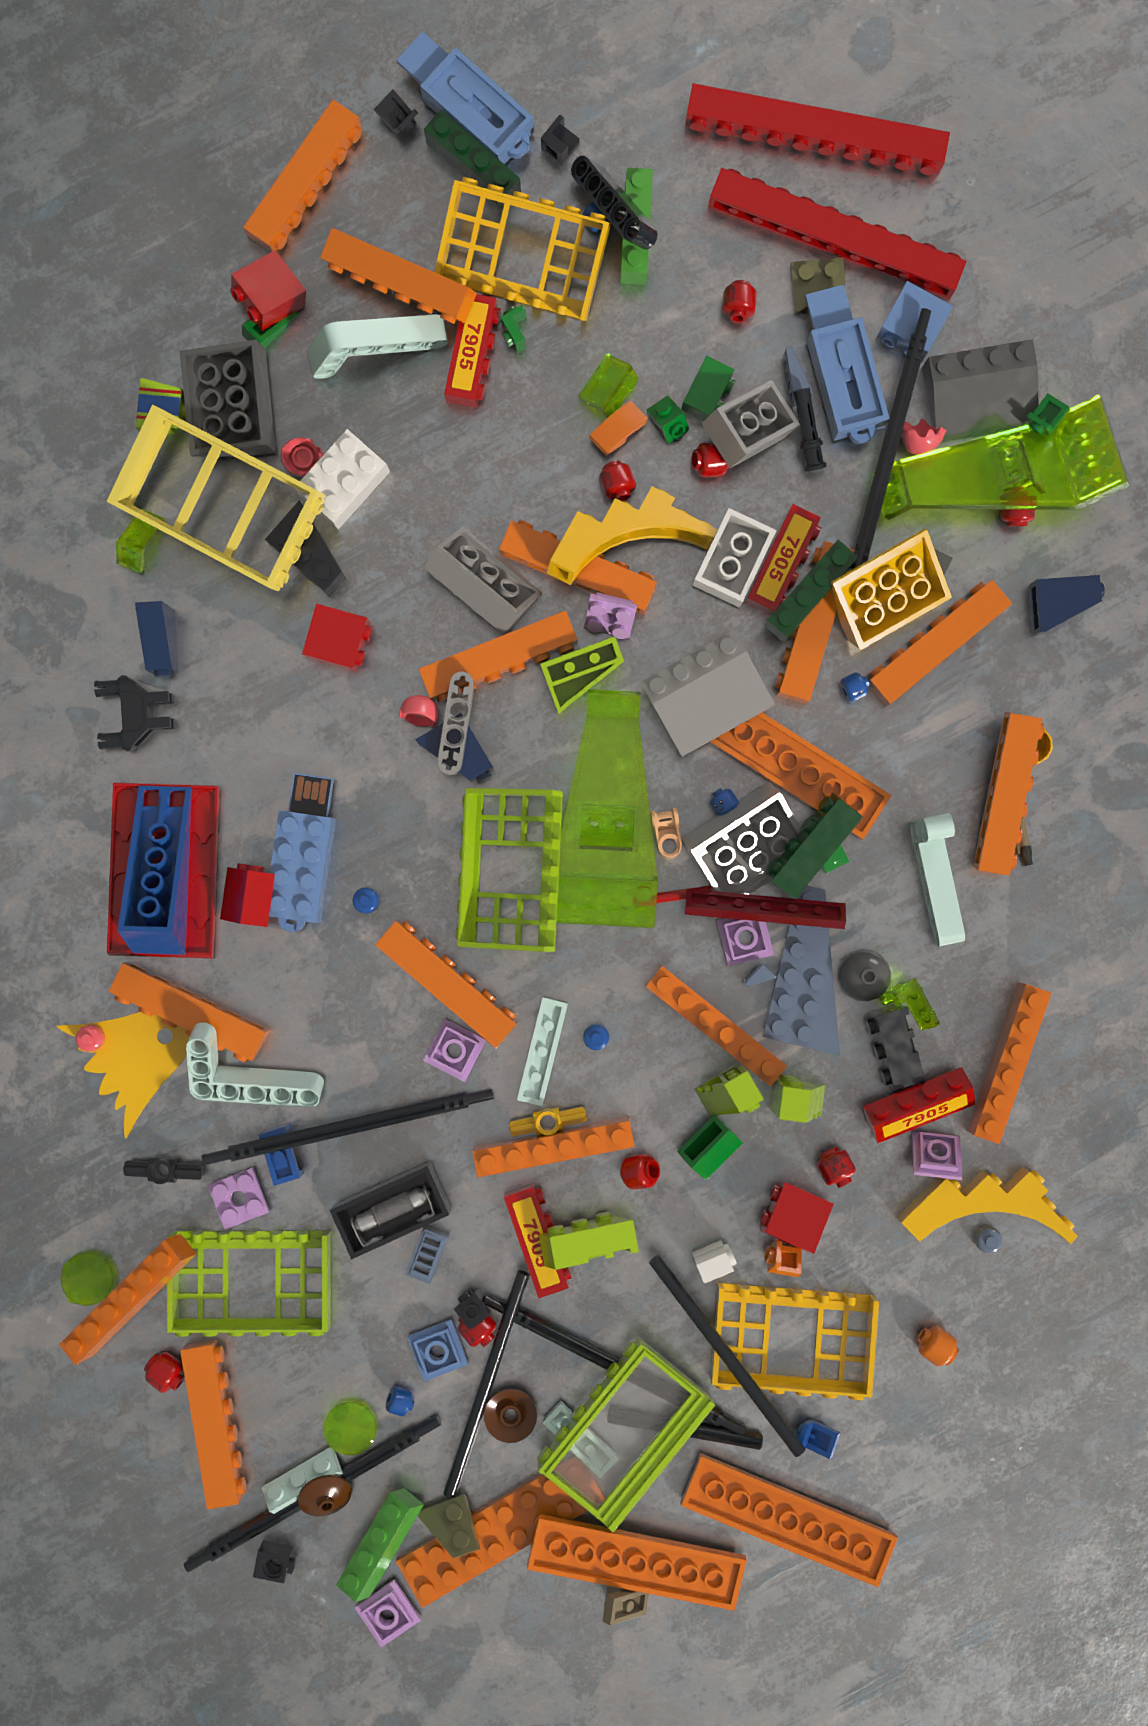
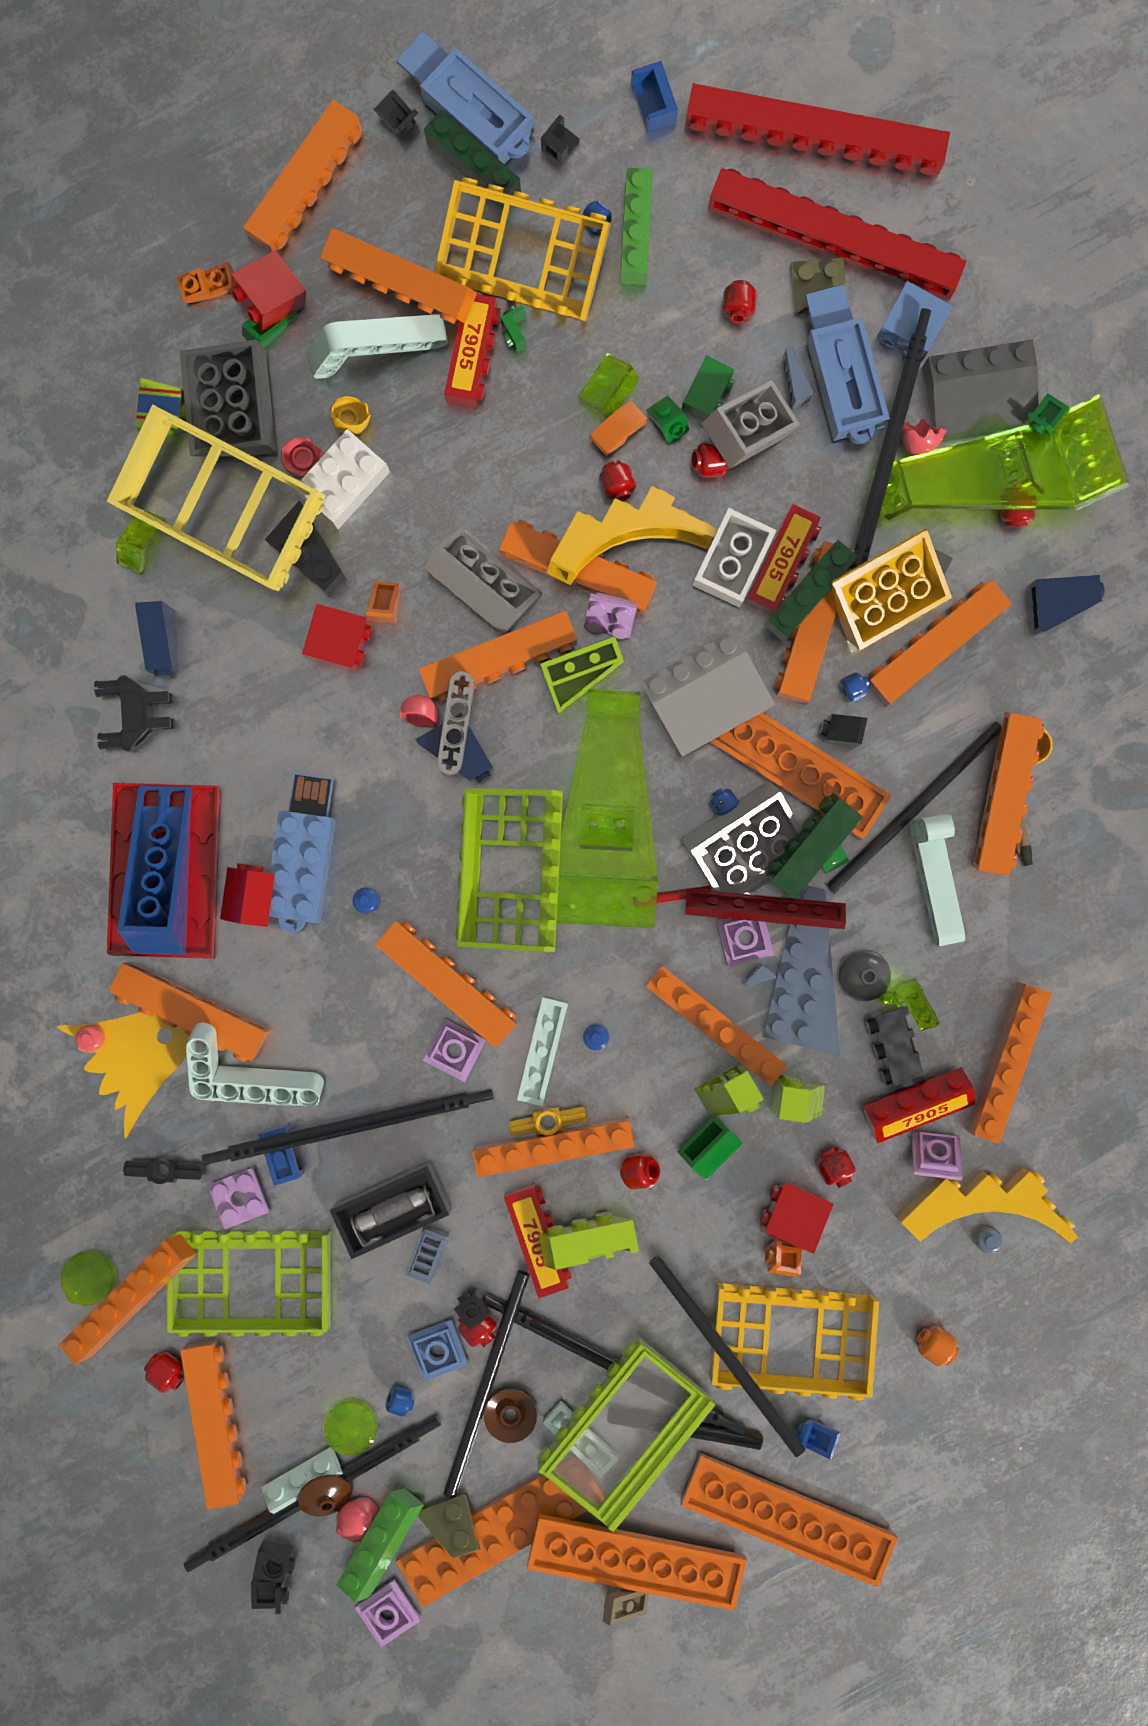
(206, 284): none -> orange slope
(268, 1595): none -> black bracket
(349, 414): none -> yellow hair
(356, 1518): none -> coral hair
(384, 602): none -> orange slope
(614, 202): black beam -> none
(654, 96): none -> blue panel
(666, 831): light nougat piece -> none
(714, 1261): white brick -> none
(810, 442): black pin -> none
(843, 730): none -> black slope
(914, 808): none -> black piece

